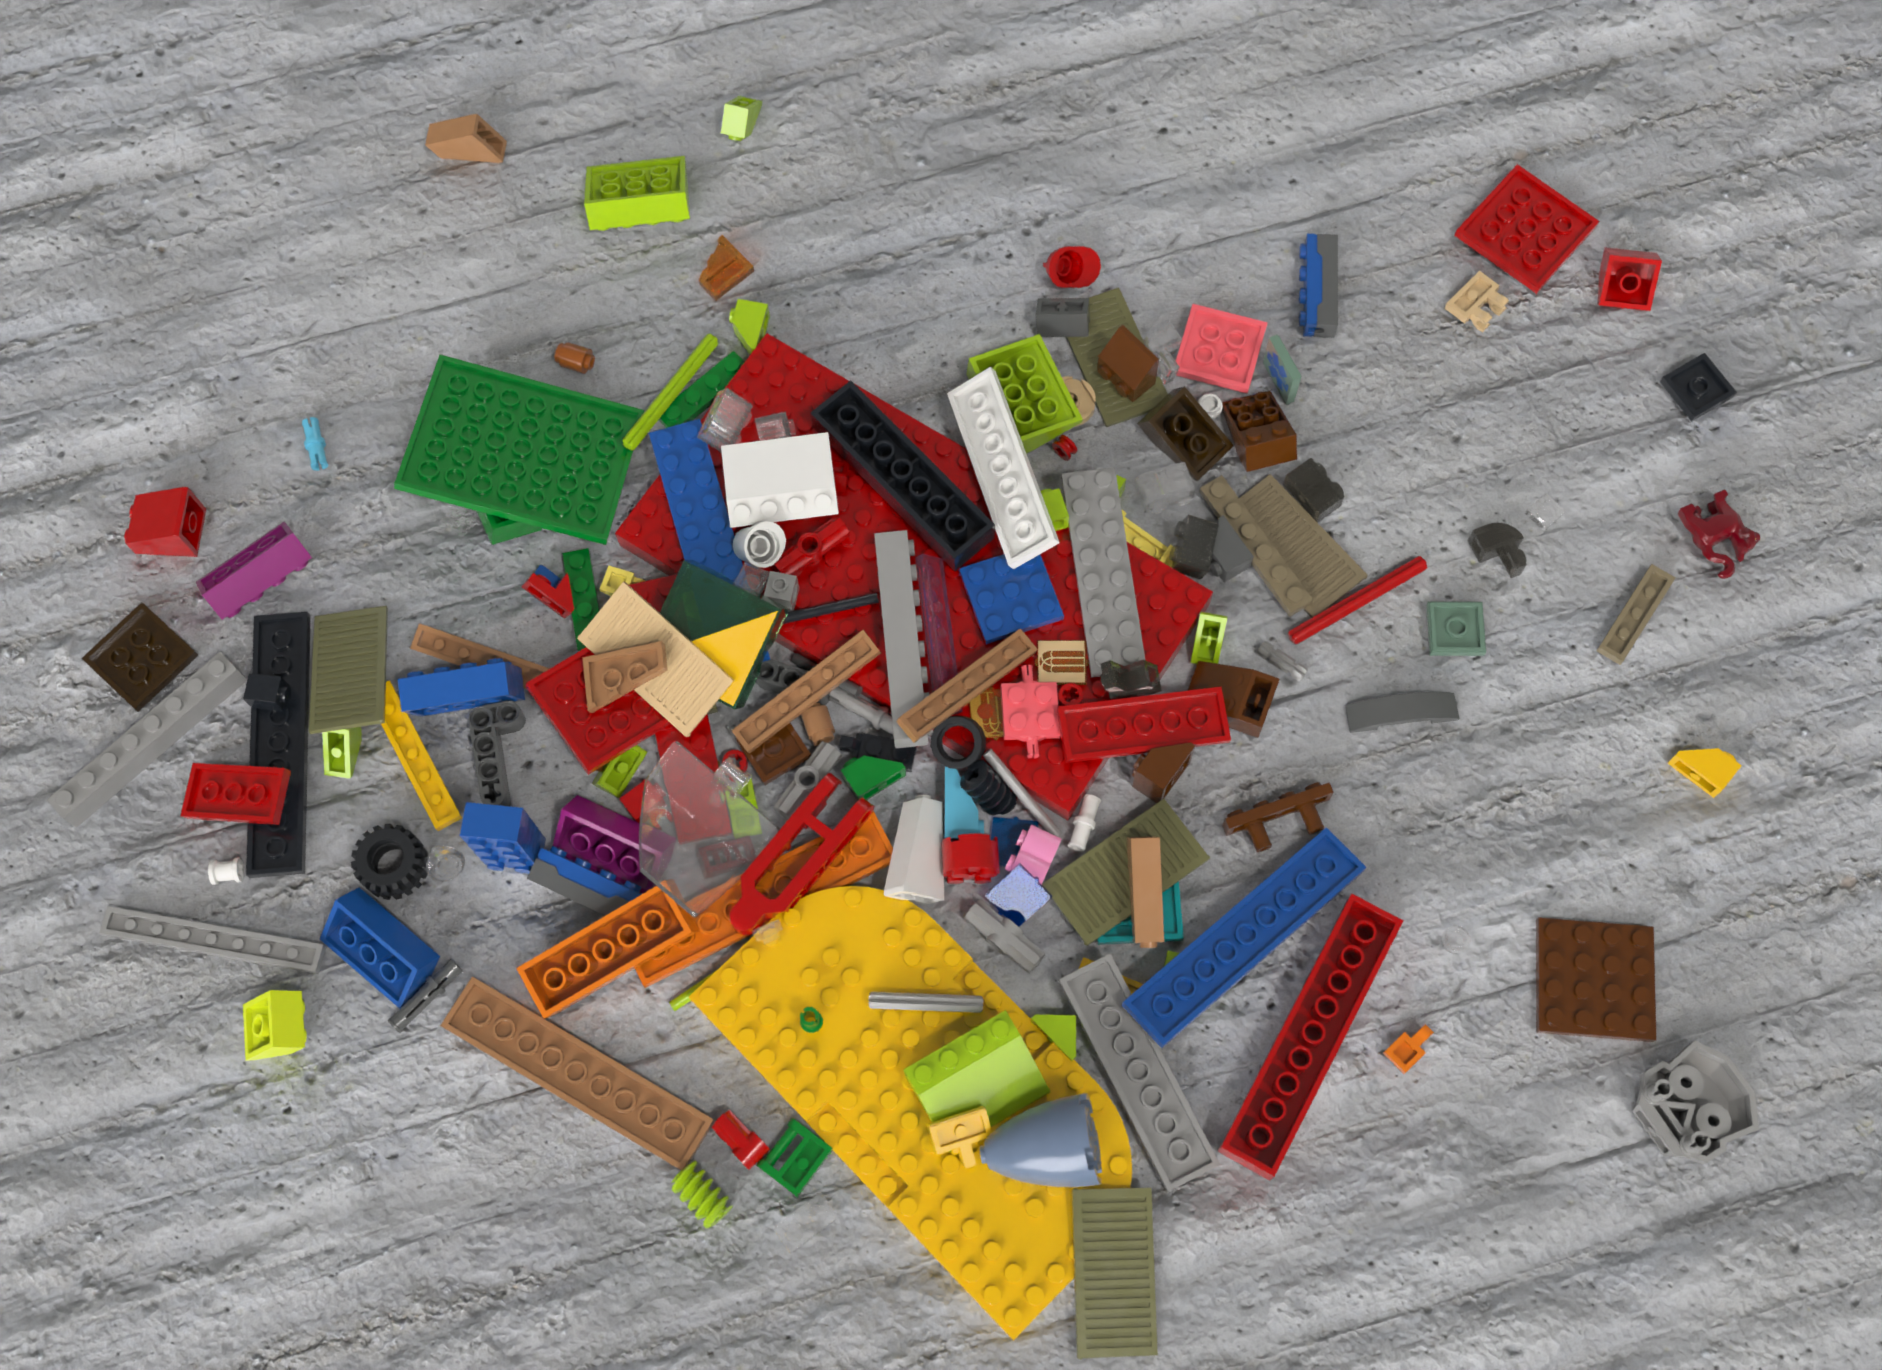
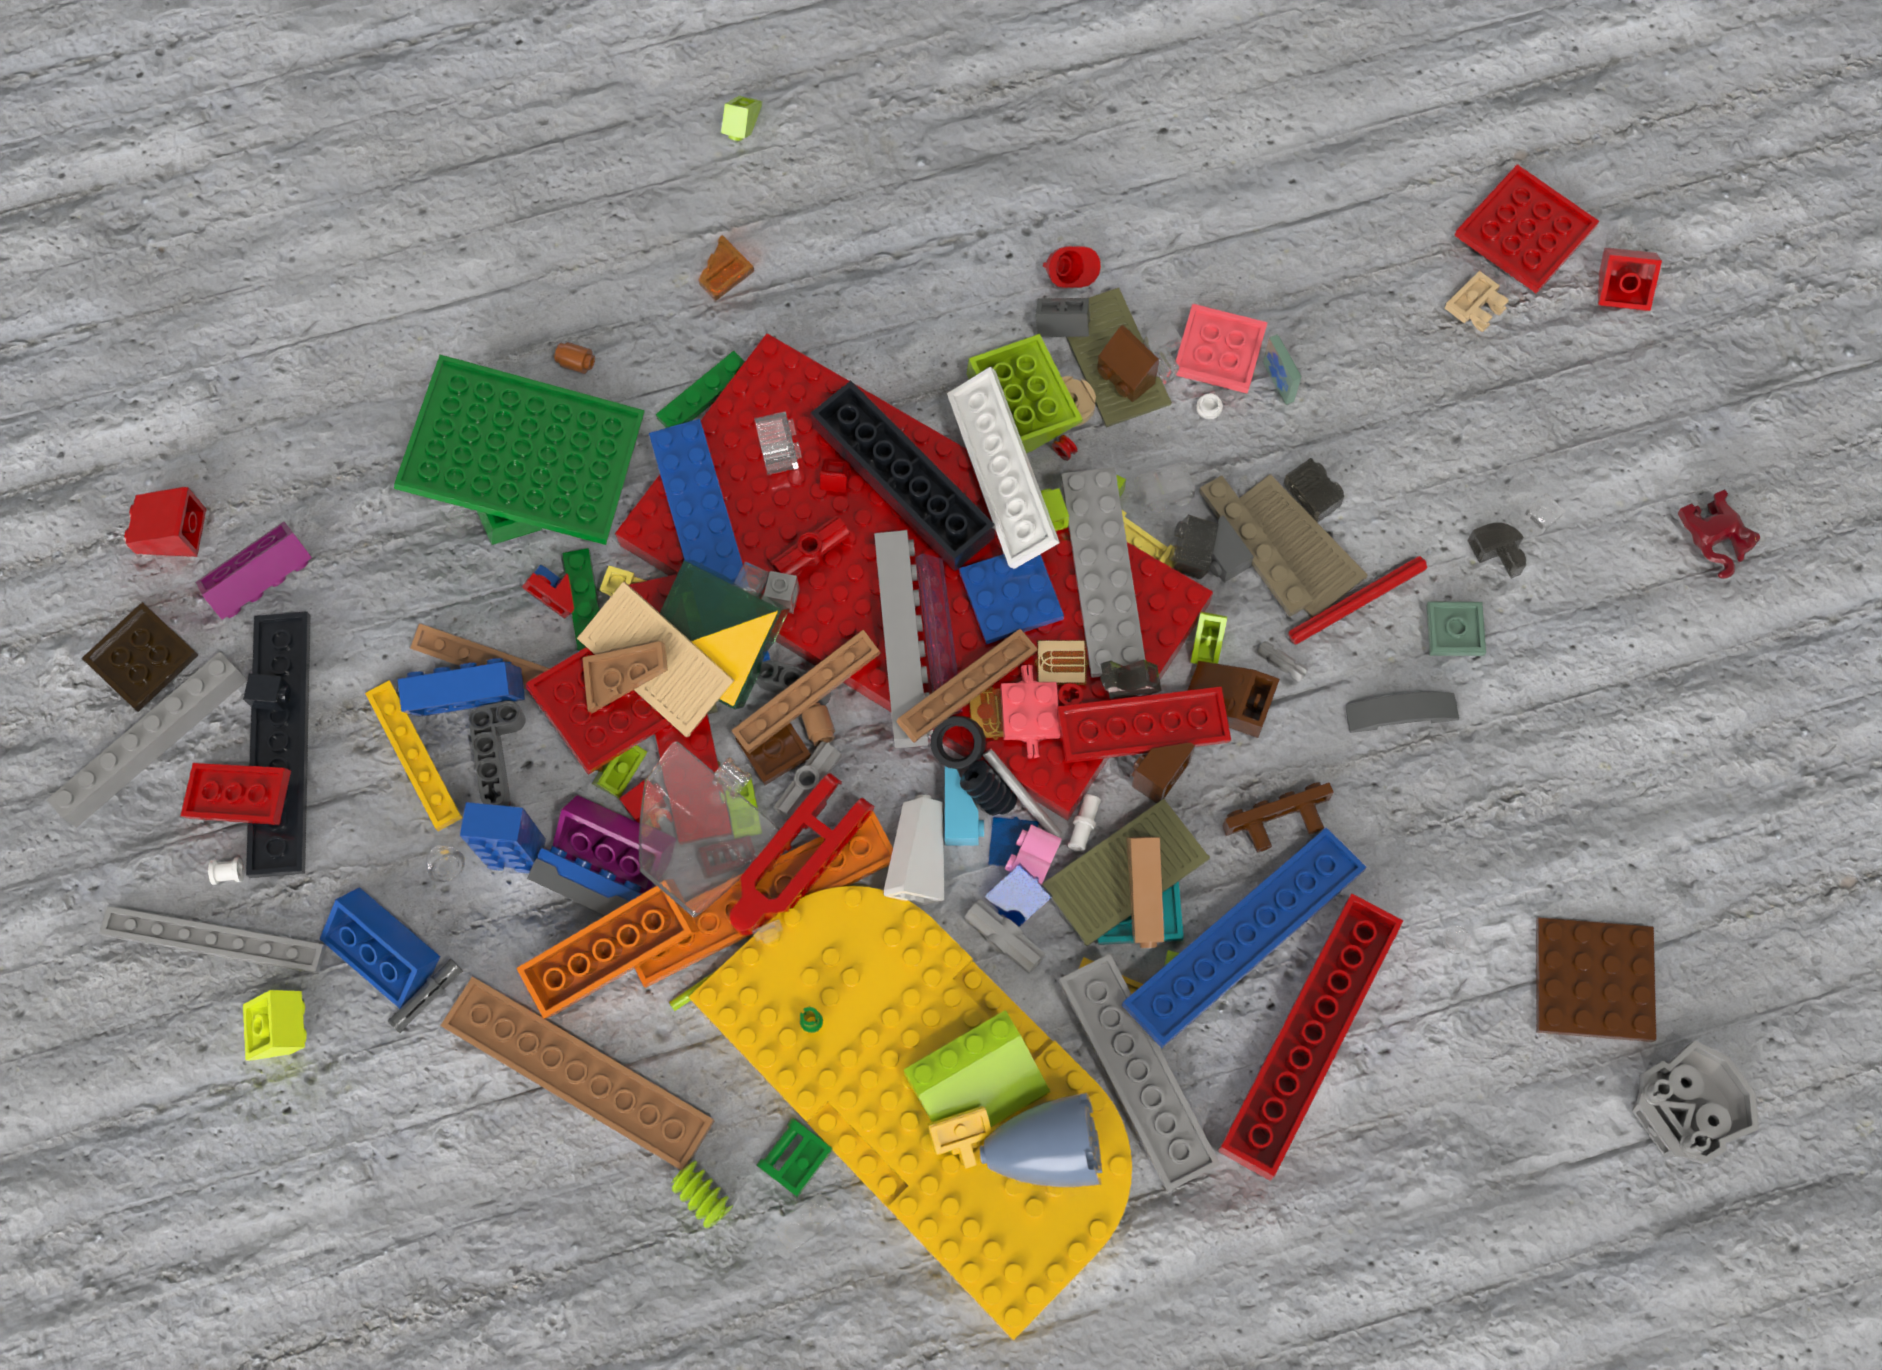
(314, 443): medium azure pin -> none
(341, 751): lime slope -> none
(348, 670): olive window -> none
(375, 846): black tyre -> none
(466, 139): medium nougat slope -> none
(636, 193): lime slope -> none
(670, 392): lime axle -> none
(725, 420): clear brick -> none
(737, 754): red bush -> none
(744, 1144): red piece -> none
(749, 322): lime slope -> none
(760, 544): white hat -> none
(779, 479): white slope -> none
(807, 664): dark grey bar -> none
(831, 607): black bar -> none
(871, 775): green slope -> none
(878, 747): black hinge -> none
(879, 716): light grey pin -> none
(925, 1002): light grey axle -> none
(970, 858): red brick -> none
(1060, 1031): lime slope -> none
(1114, 1272): olive window -> none
(1185, 432): dark brown slope -> none
(1260, 431): reddish brown slope -> none
(1319, 285): piece -> none
(1407, 1050): orange plate -> none
(1635, 614): dark tan plate -> none
(1698, 387): black plate -> none
(1706, 768): yellow slope -> none

